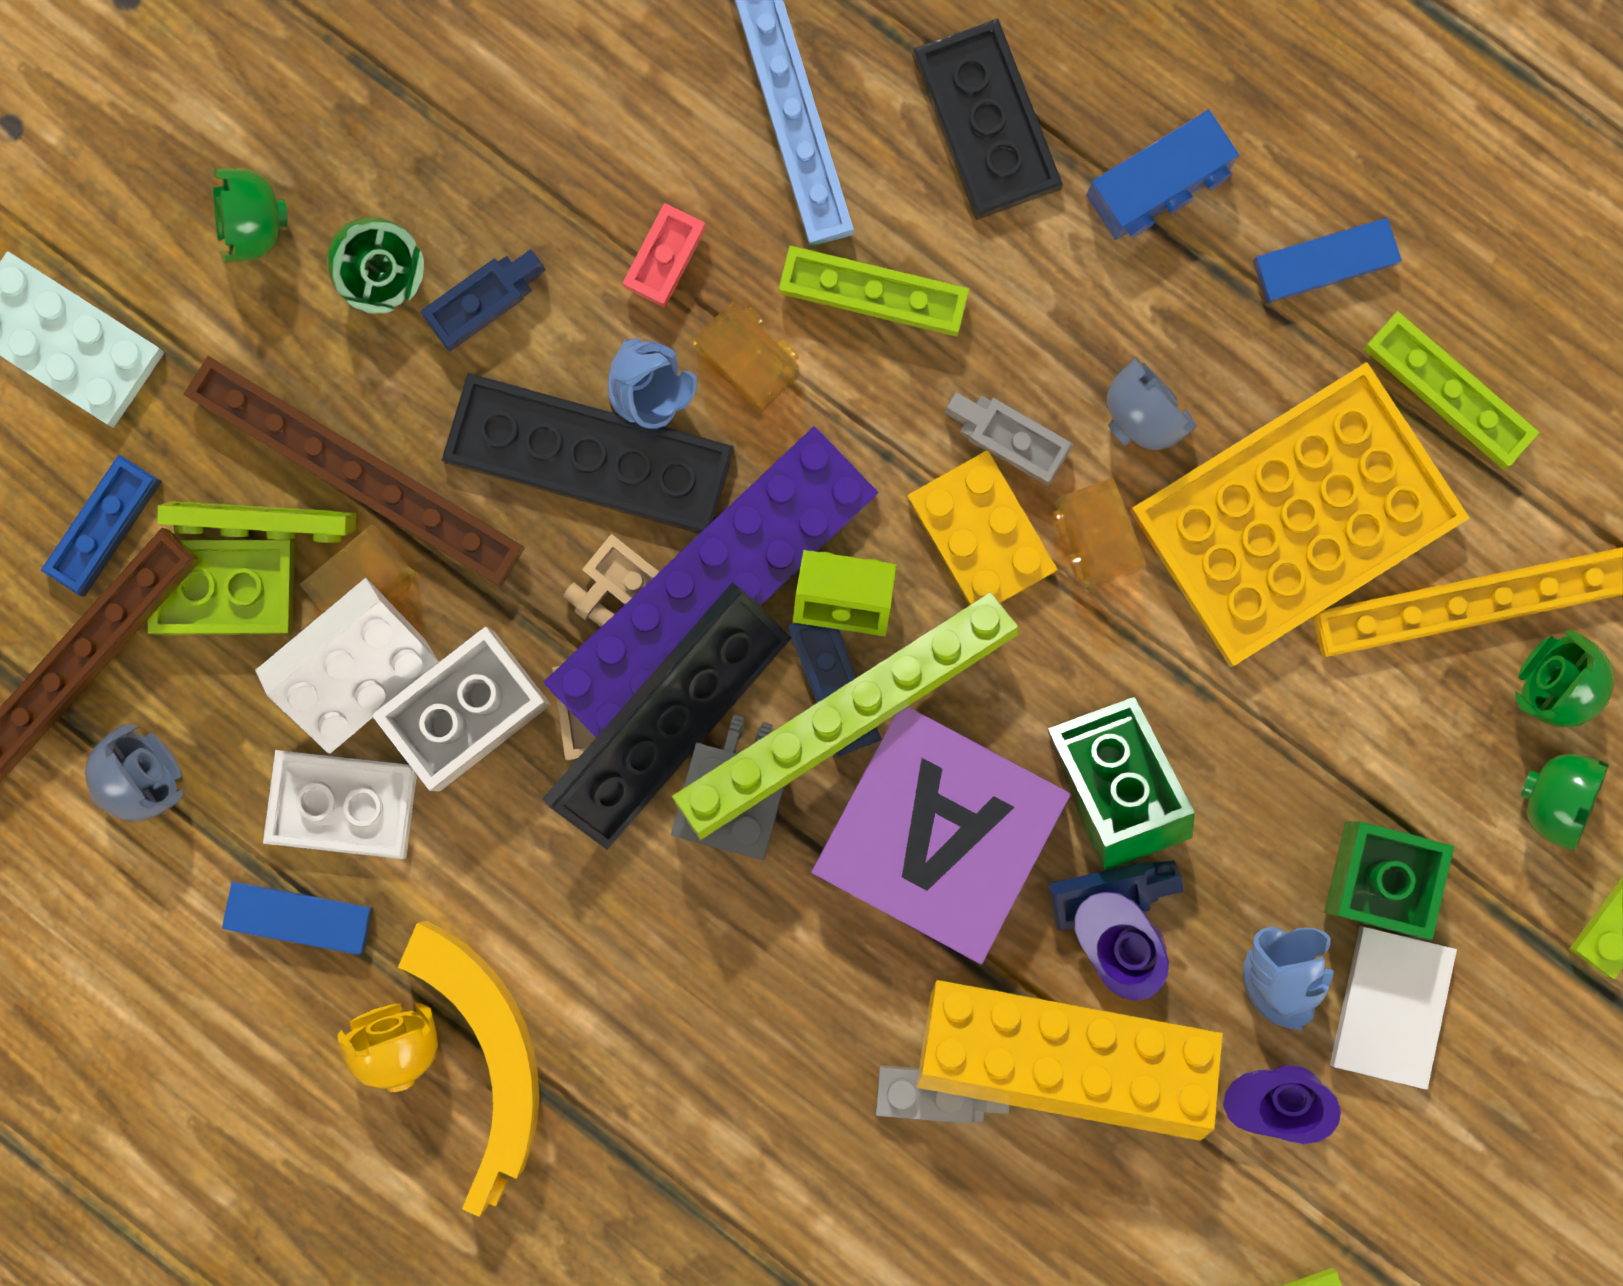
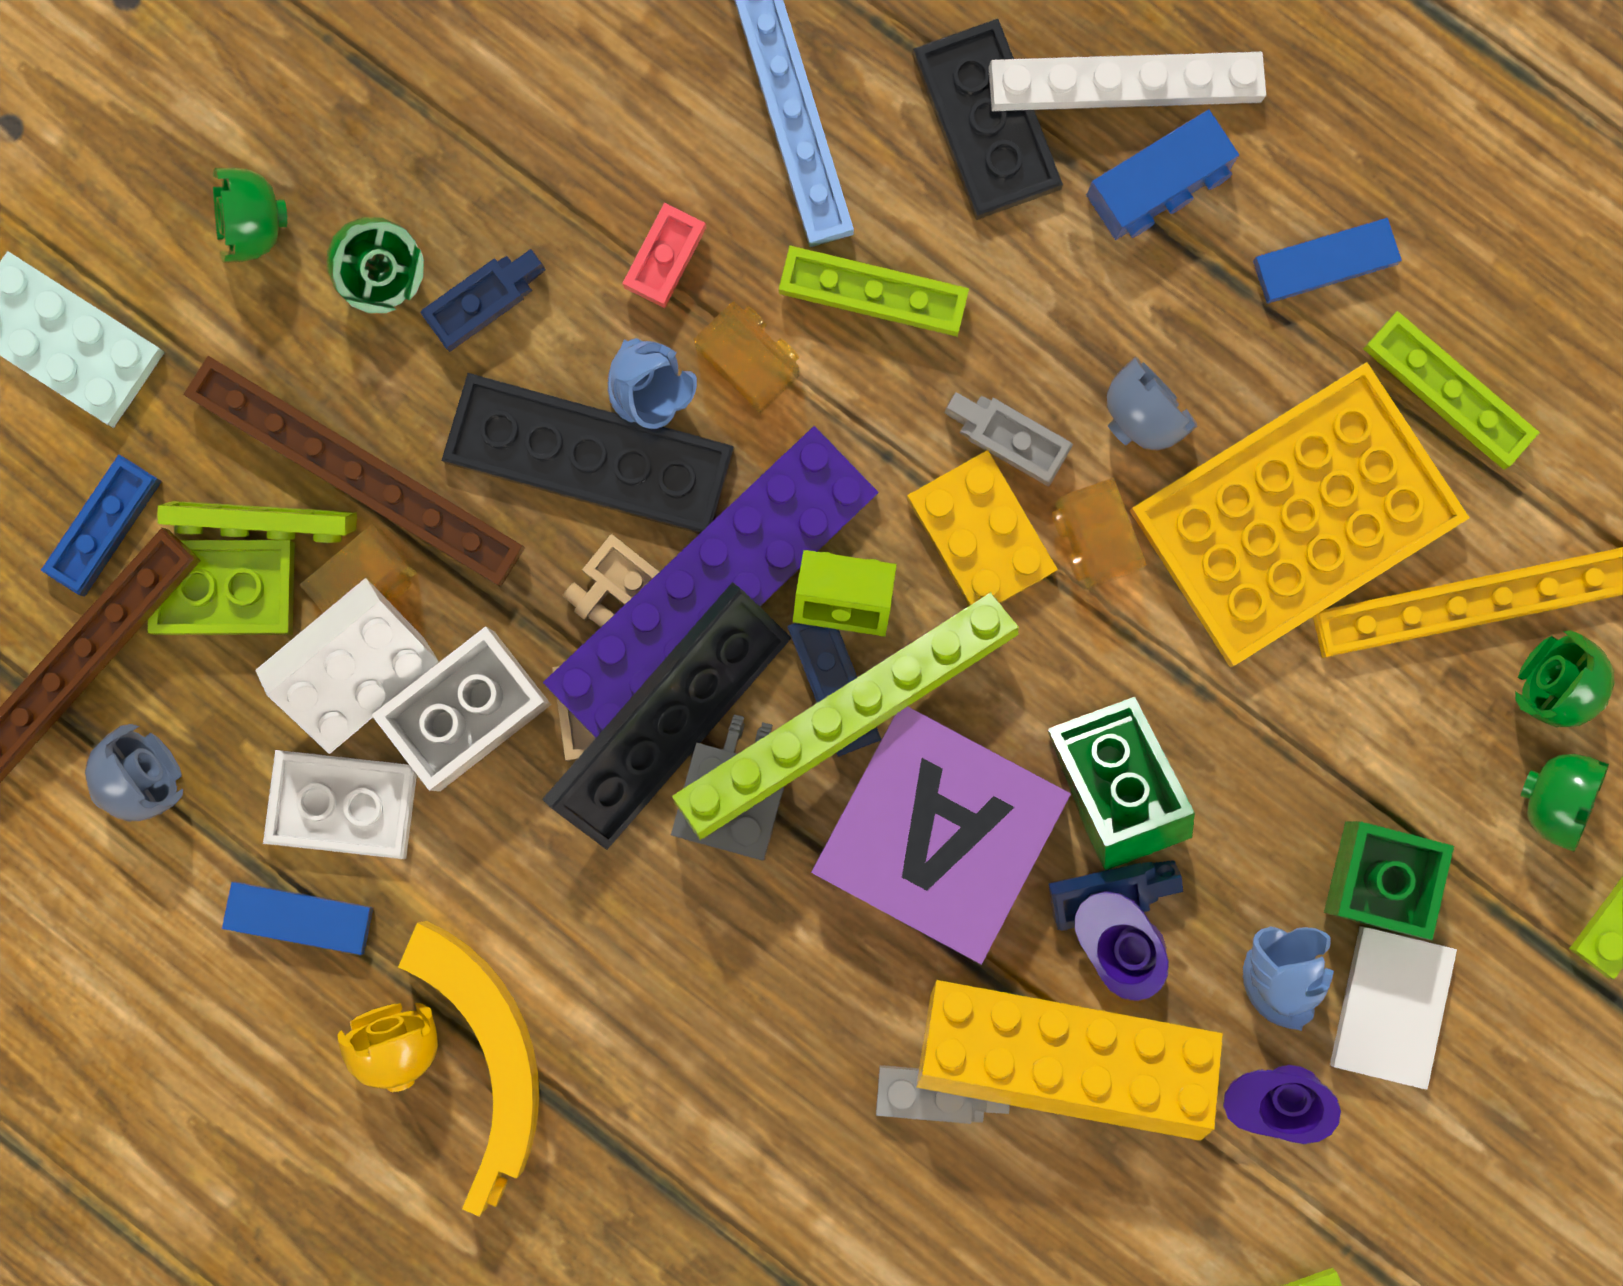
(1127, 81): none -> white plate

